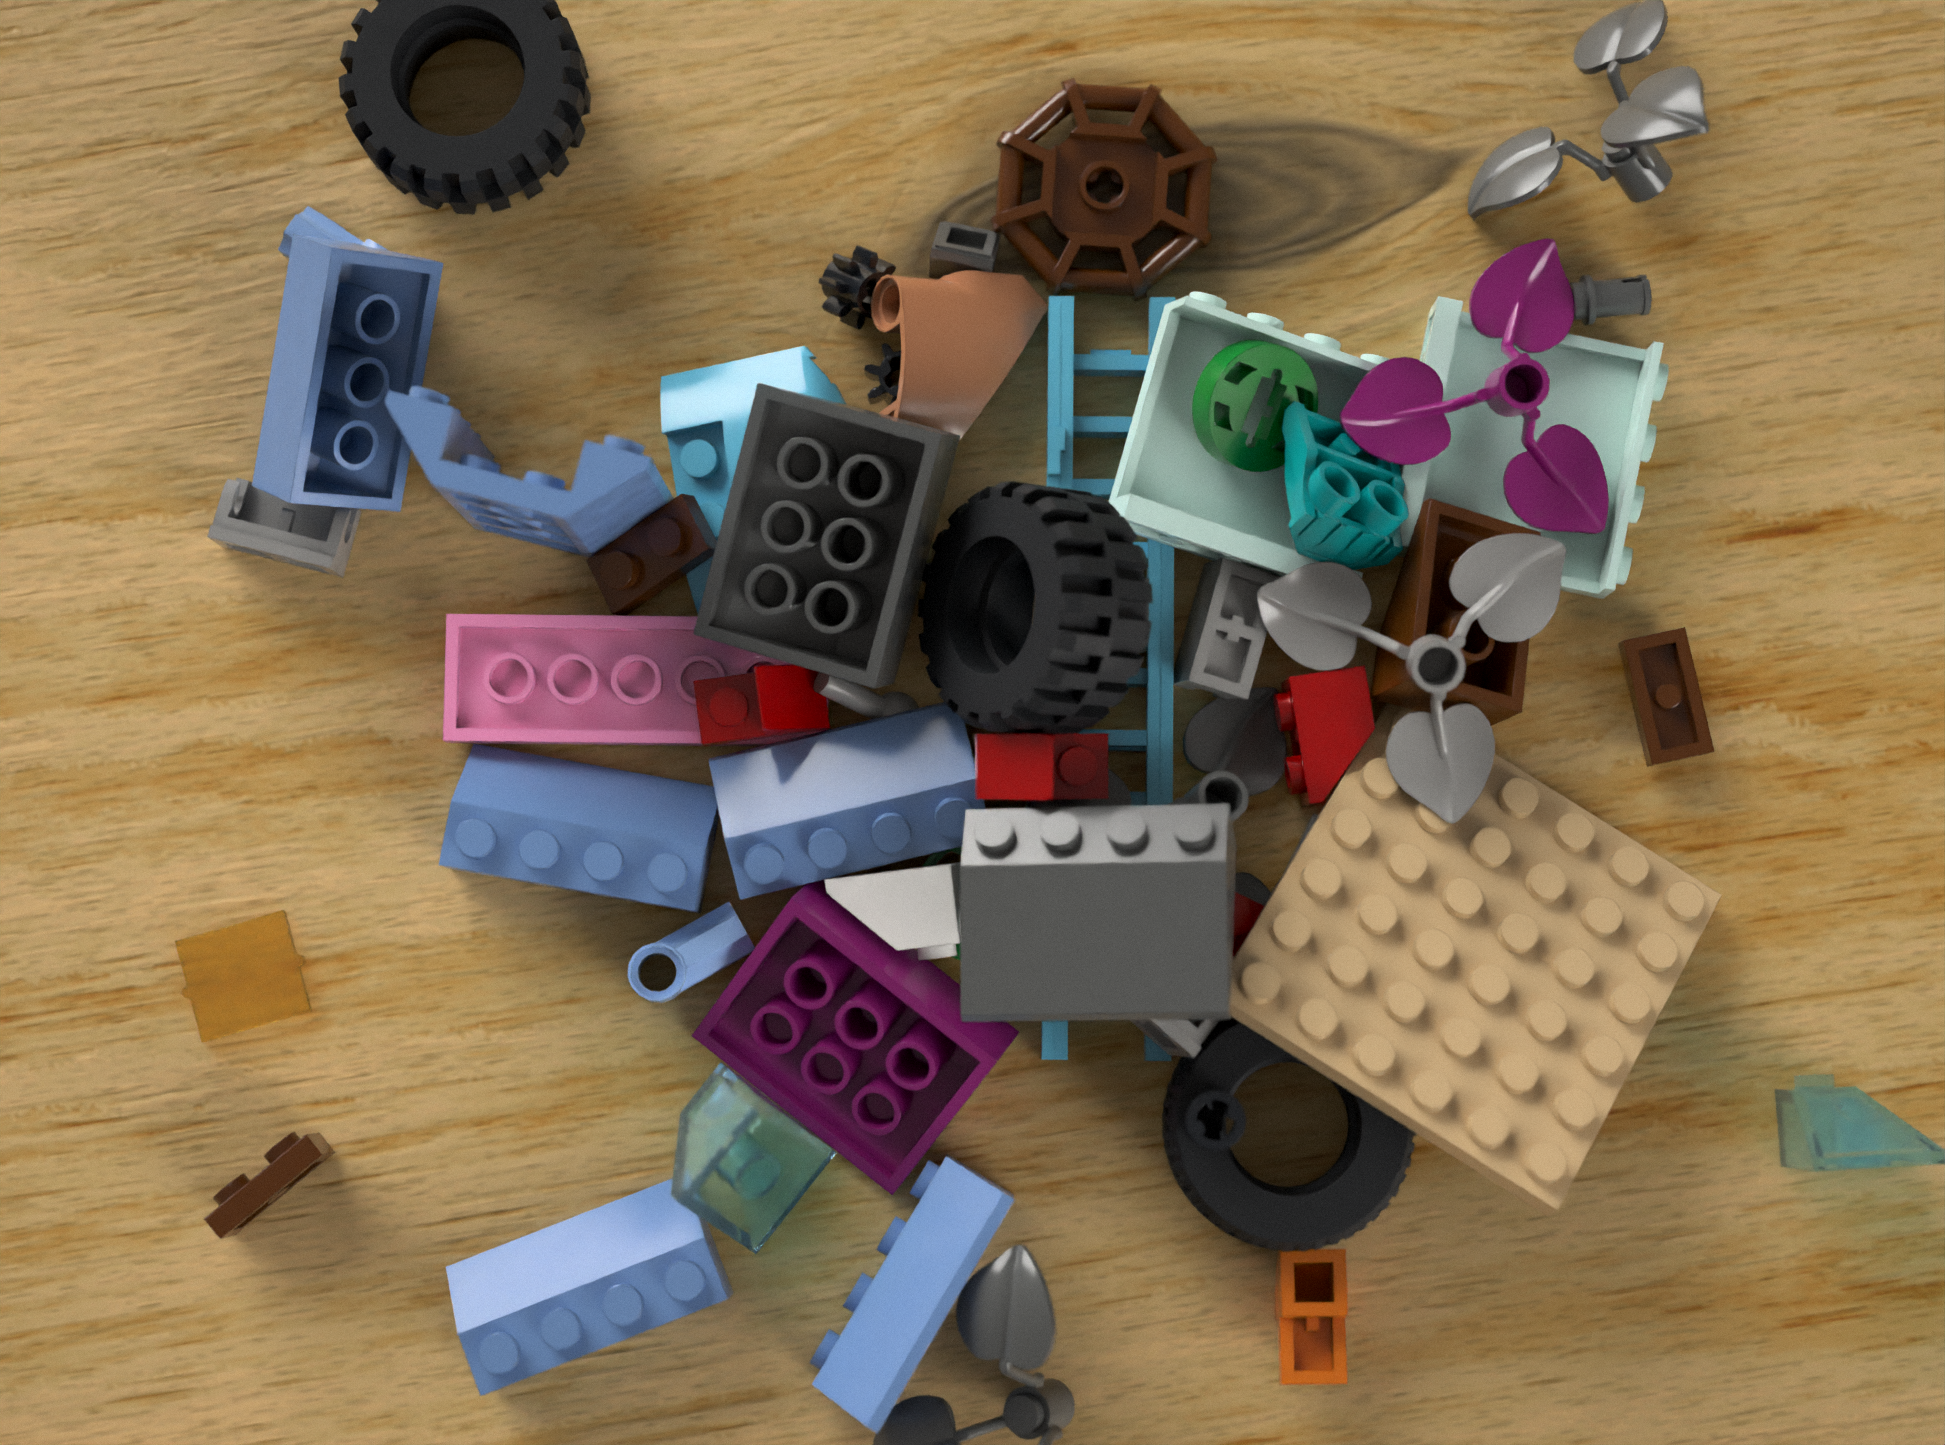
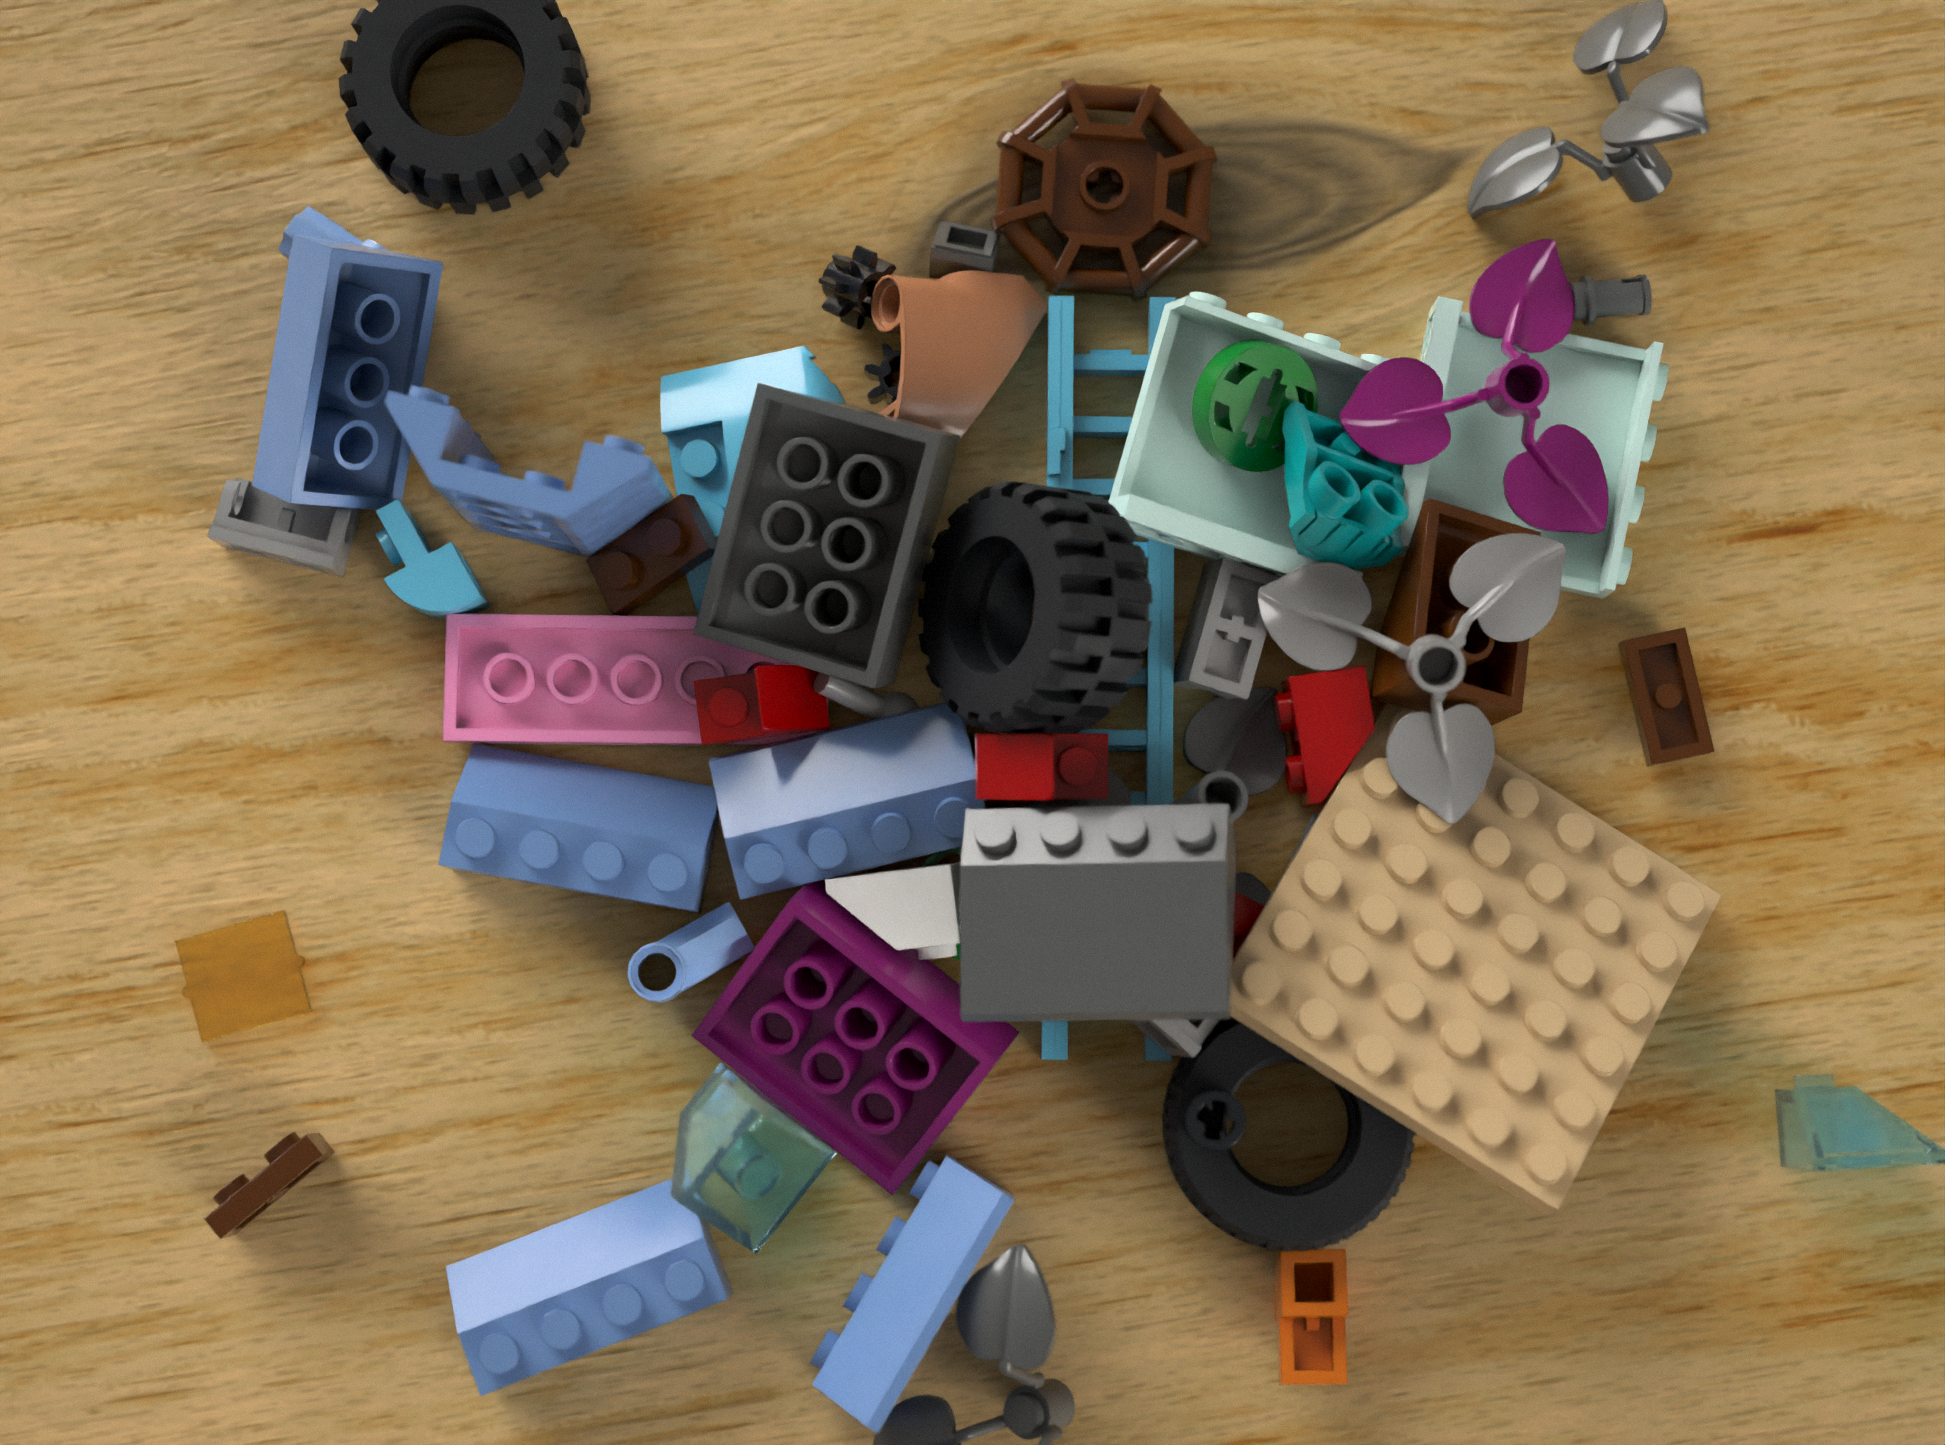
(432, 580): none -> medium azure brick

